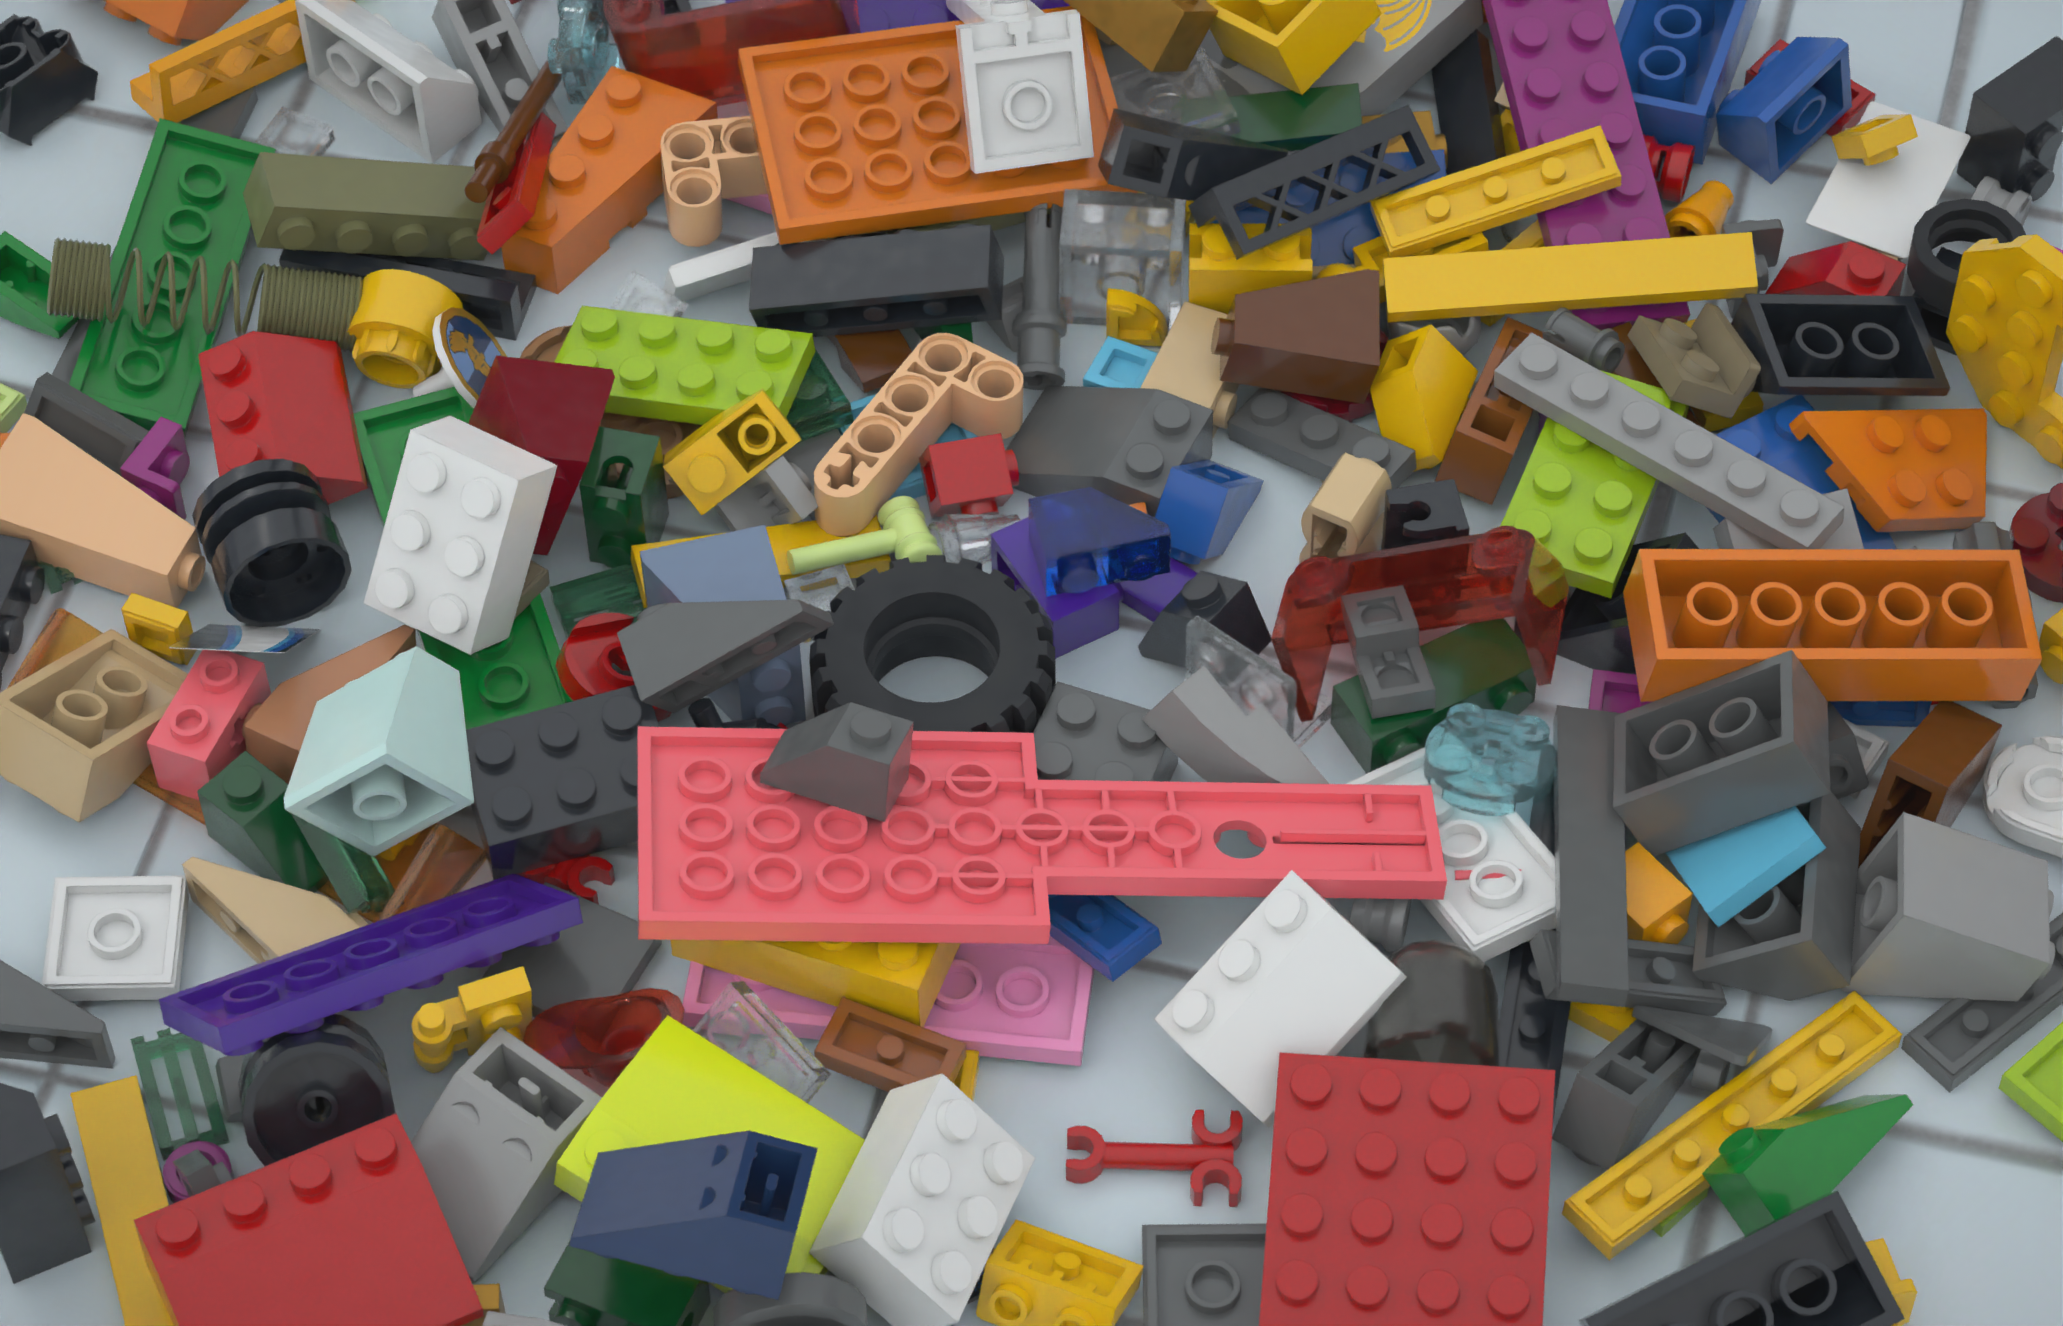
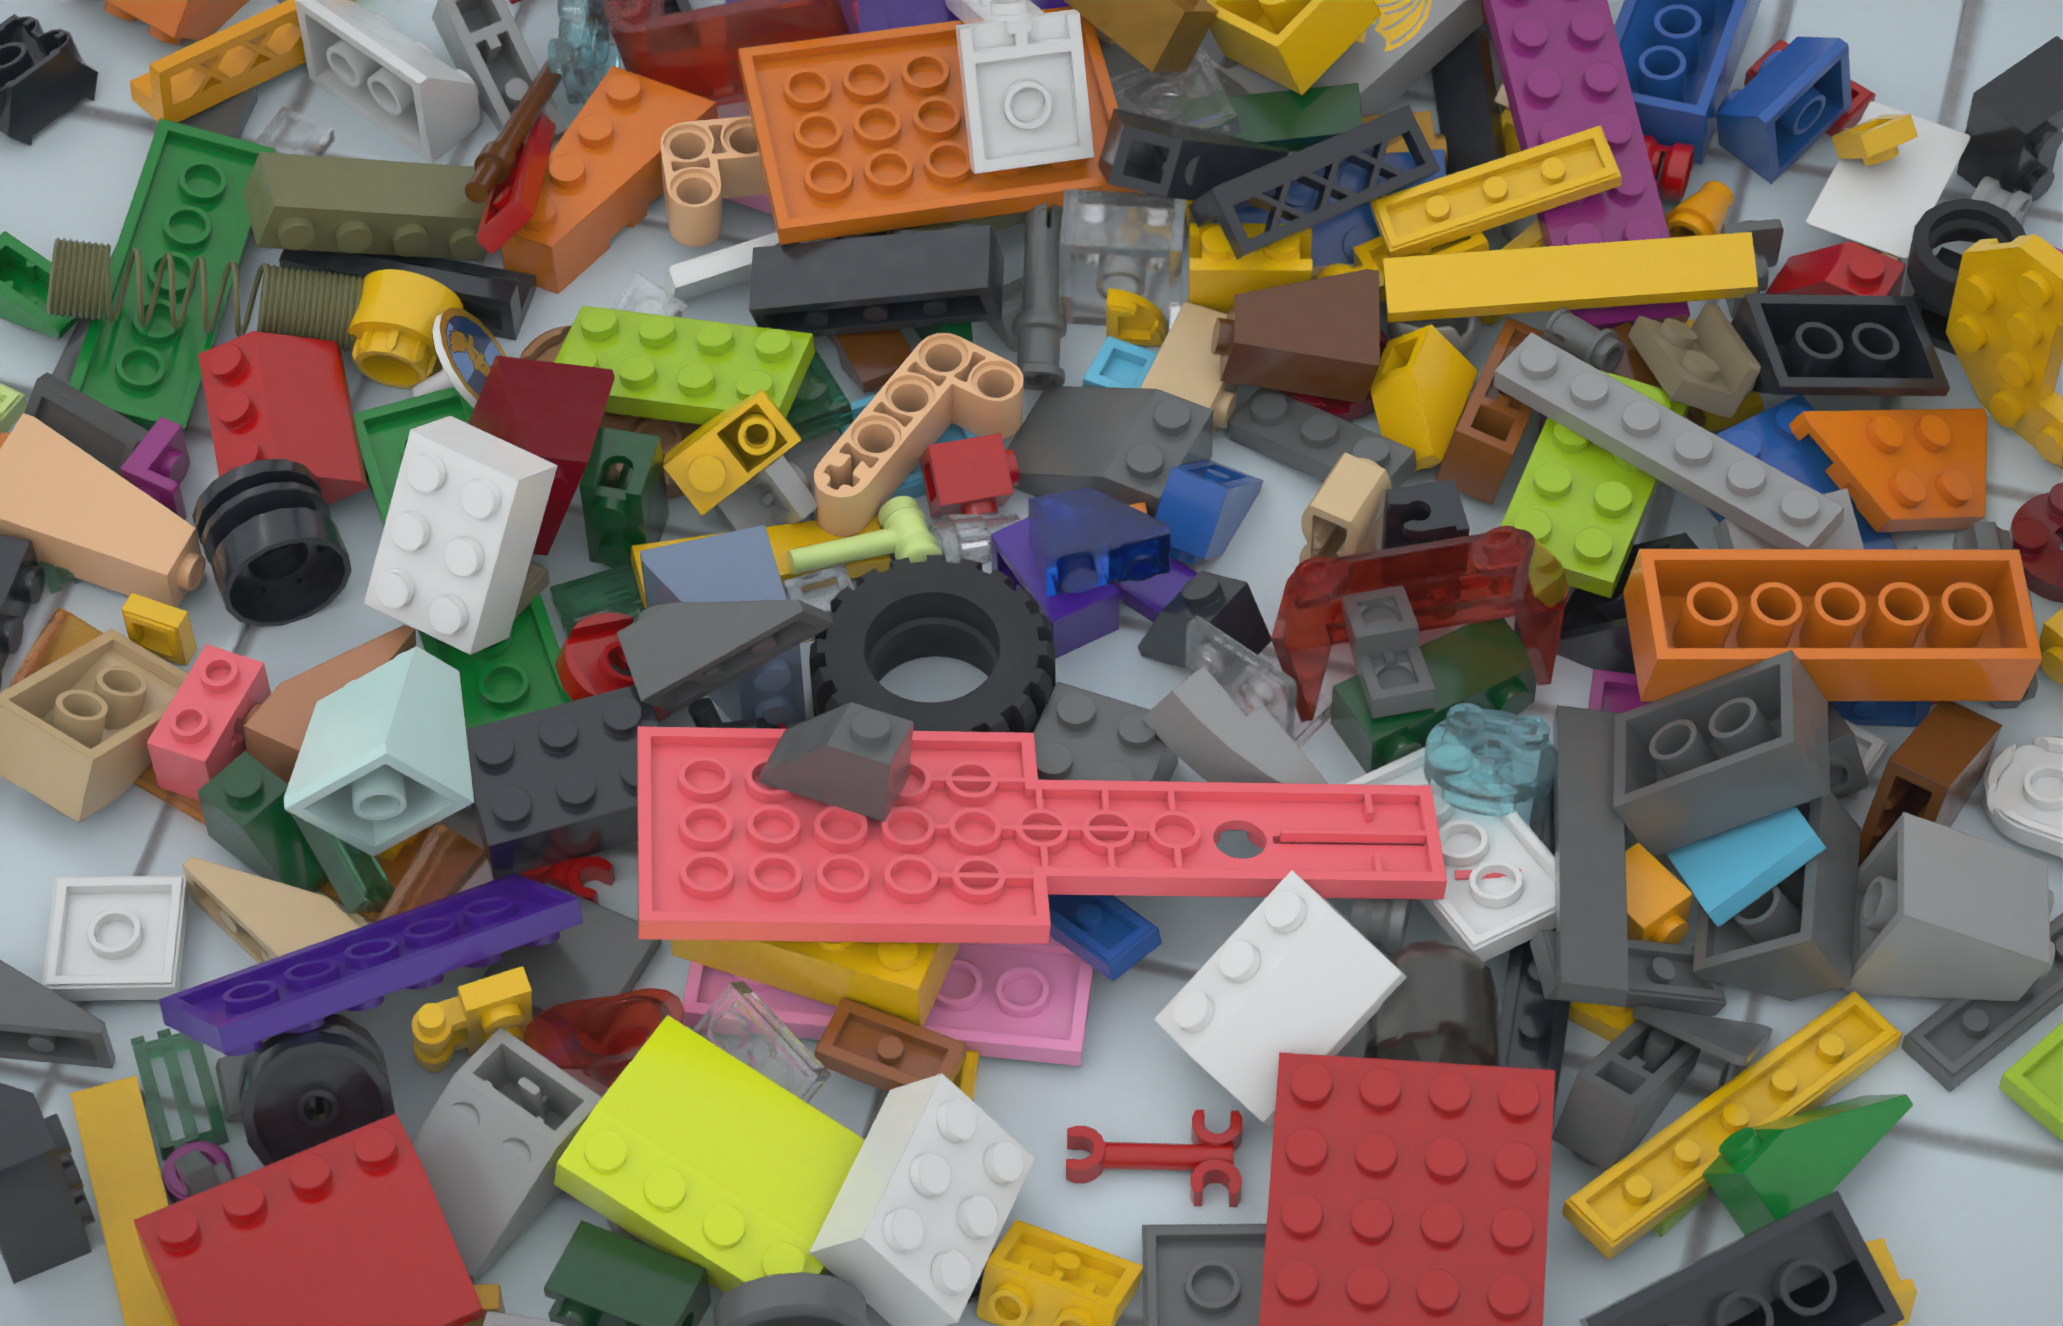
(245, 638): sticker -> none
(700, 1208): dark blue slope -> none

